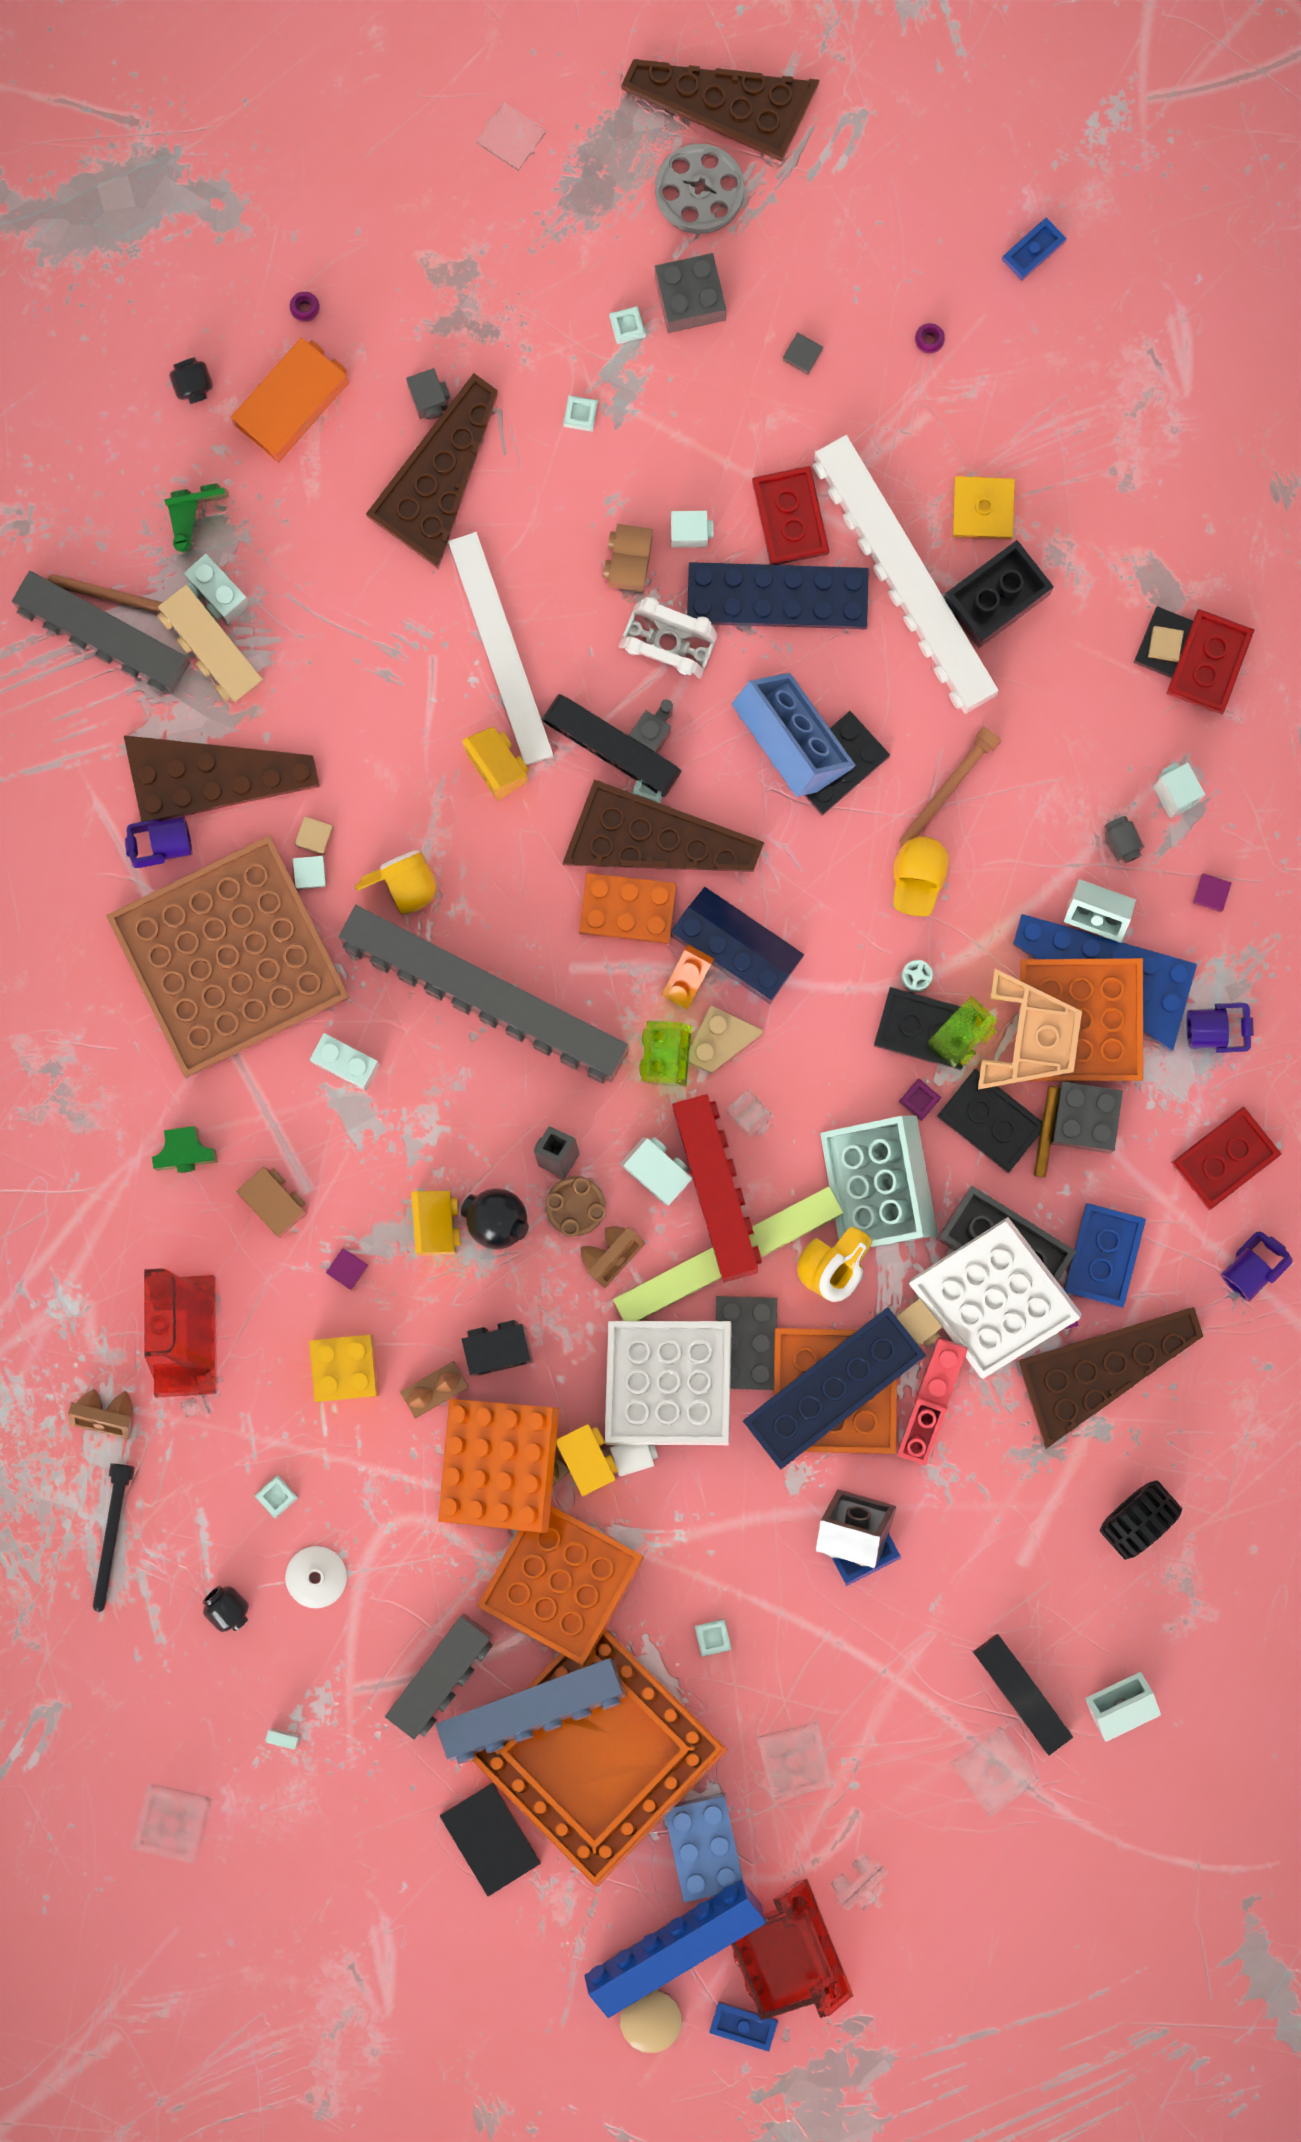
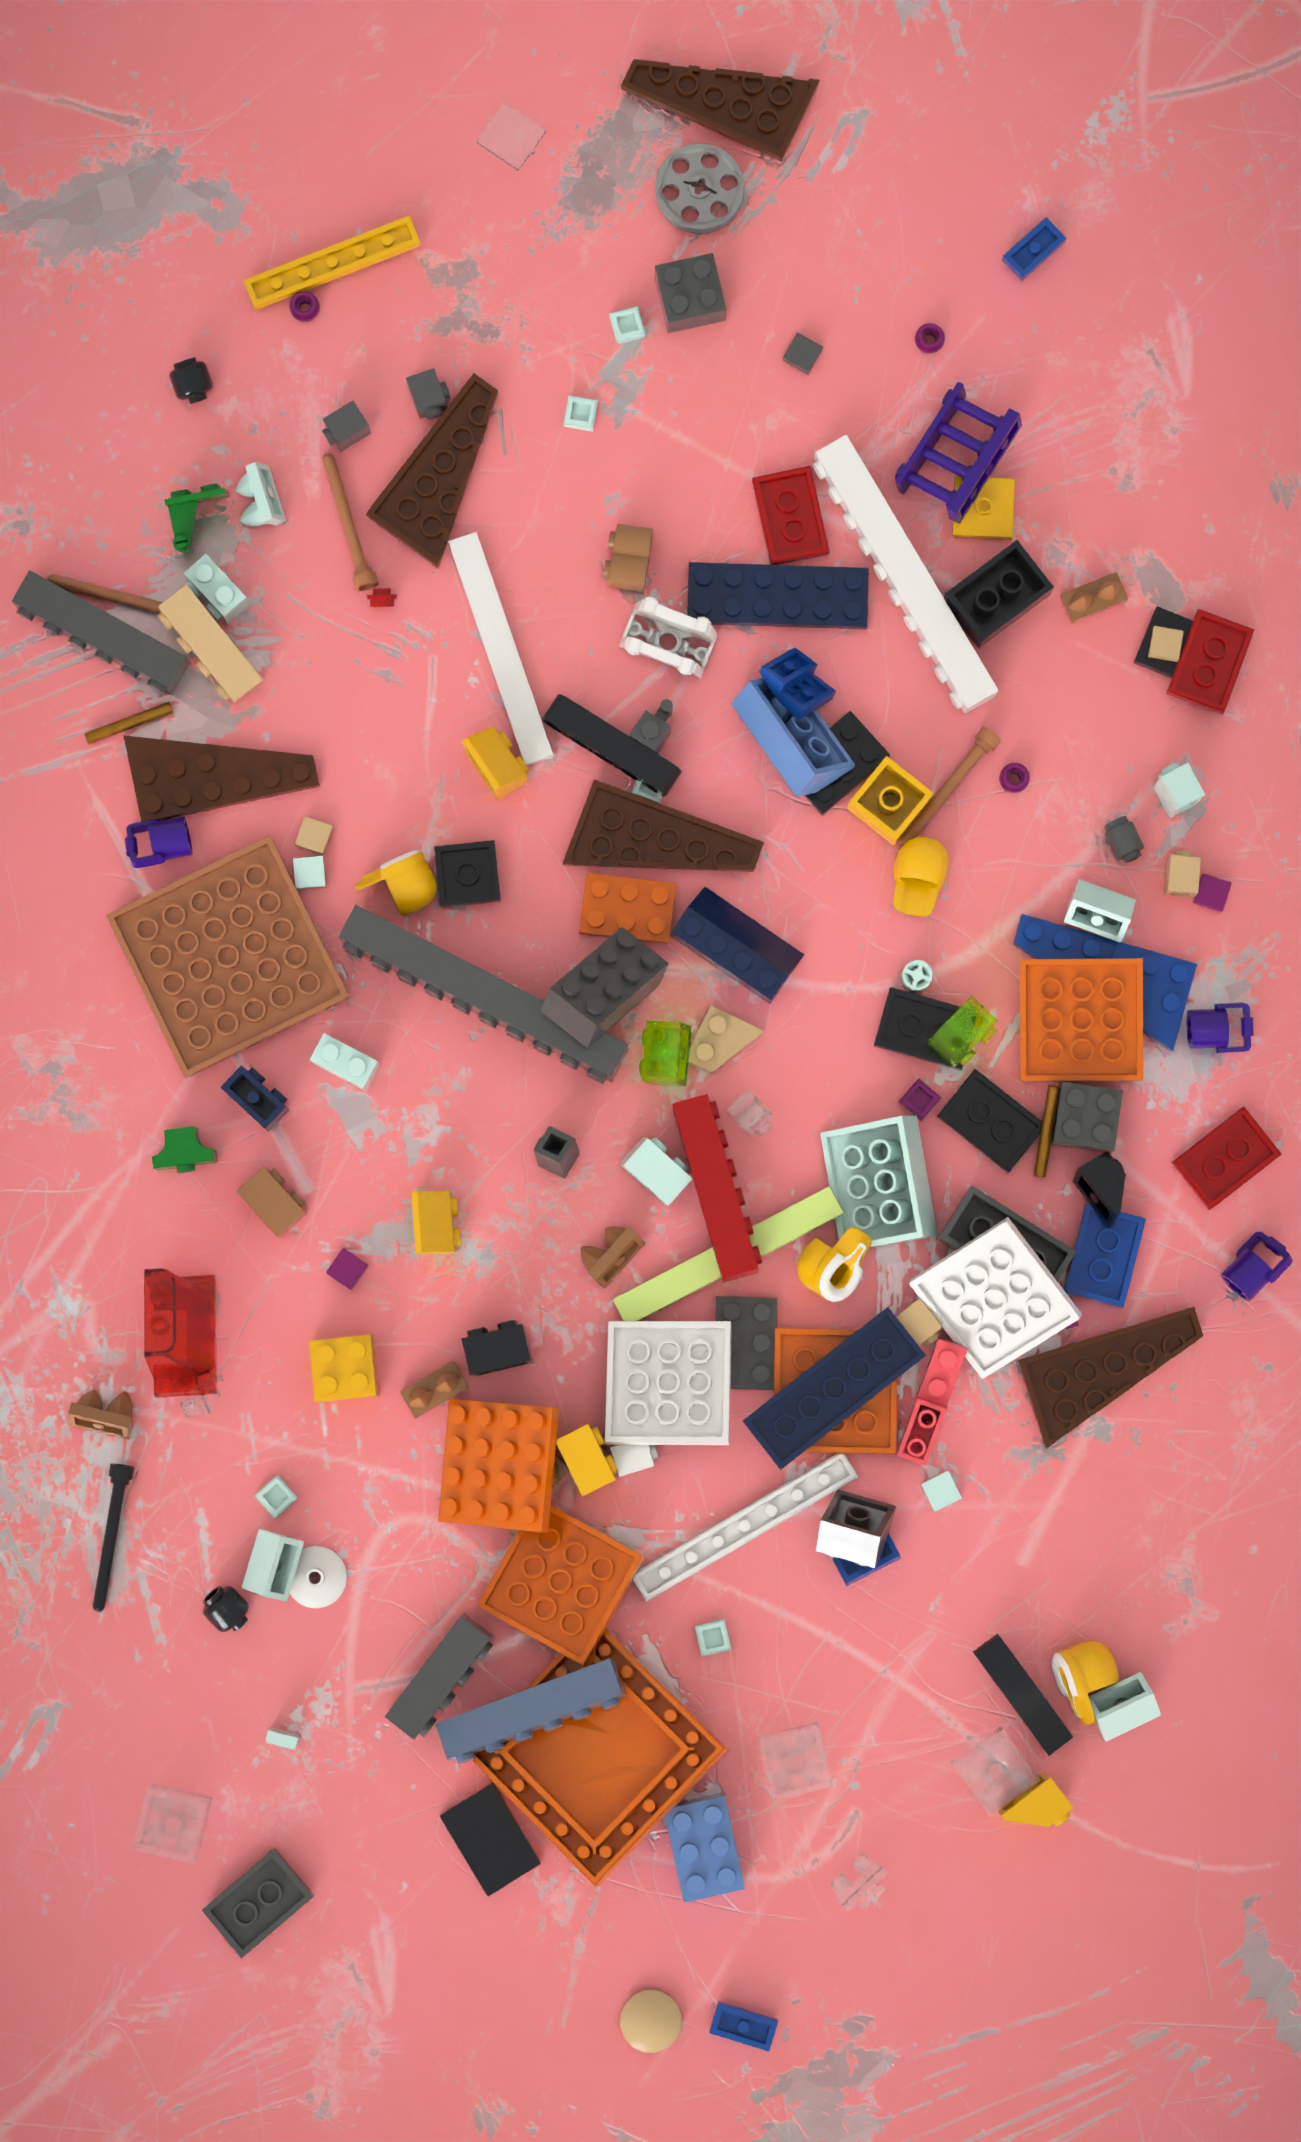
(129, 723): none -> pearl gold bar
(247, 1090): none -> dark blue brick
(258, 1902): none -> dark grey plate
(260, 485): none -> light aqua tile
(272, 1564): none -> light aqua brick
(290, 399): orange brick -> none
(332, 262): none -> yellow plate
(345, 426): none -> dark grey brick
(364, 577): none -> nougat piece
(382, 598): none -> red plate
(467, 874): none -> black plate
(495, 1218): black brick -> none
(575, 1206): medium nougat dish -> none
(604, 987): none -> dark grey brick
(674, 1948): blue brick -> none
(687, 976): orange plate -> none
(690, 529): light aqua brick -> none
(744, 1526): none -> white tile
(792, 1958): clear red windscreen -> none
(795, 684): none -> blue slope
(890, 800): none -> yellow brick
(941, 1491): none -> light aqua tile
(974, 476): none -> dark purple fence
(1014, 768): none -> magenta plate
(1039, 1805): none -> yellow slope
(1044, 1035): light nougat wing -> none
(1081, 1671): none -> yellow piece
(1094, 597): none -> medium nougat tile
(1102, 1185): none -> black slope
(1141, 1520): black tyre -> none
(1182, 874): none -> tan brick

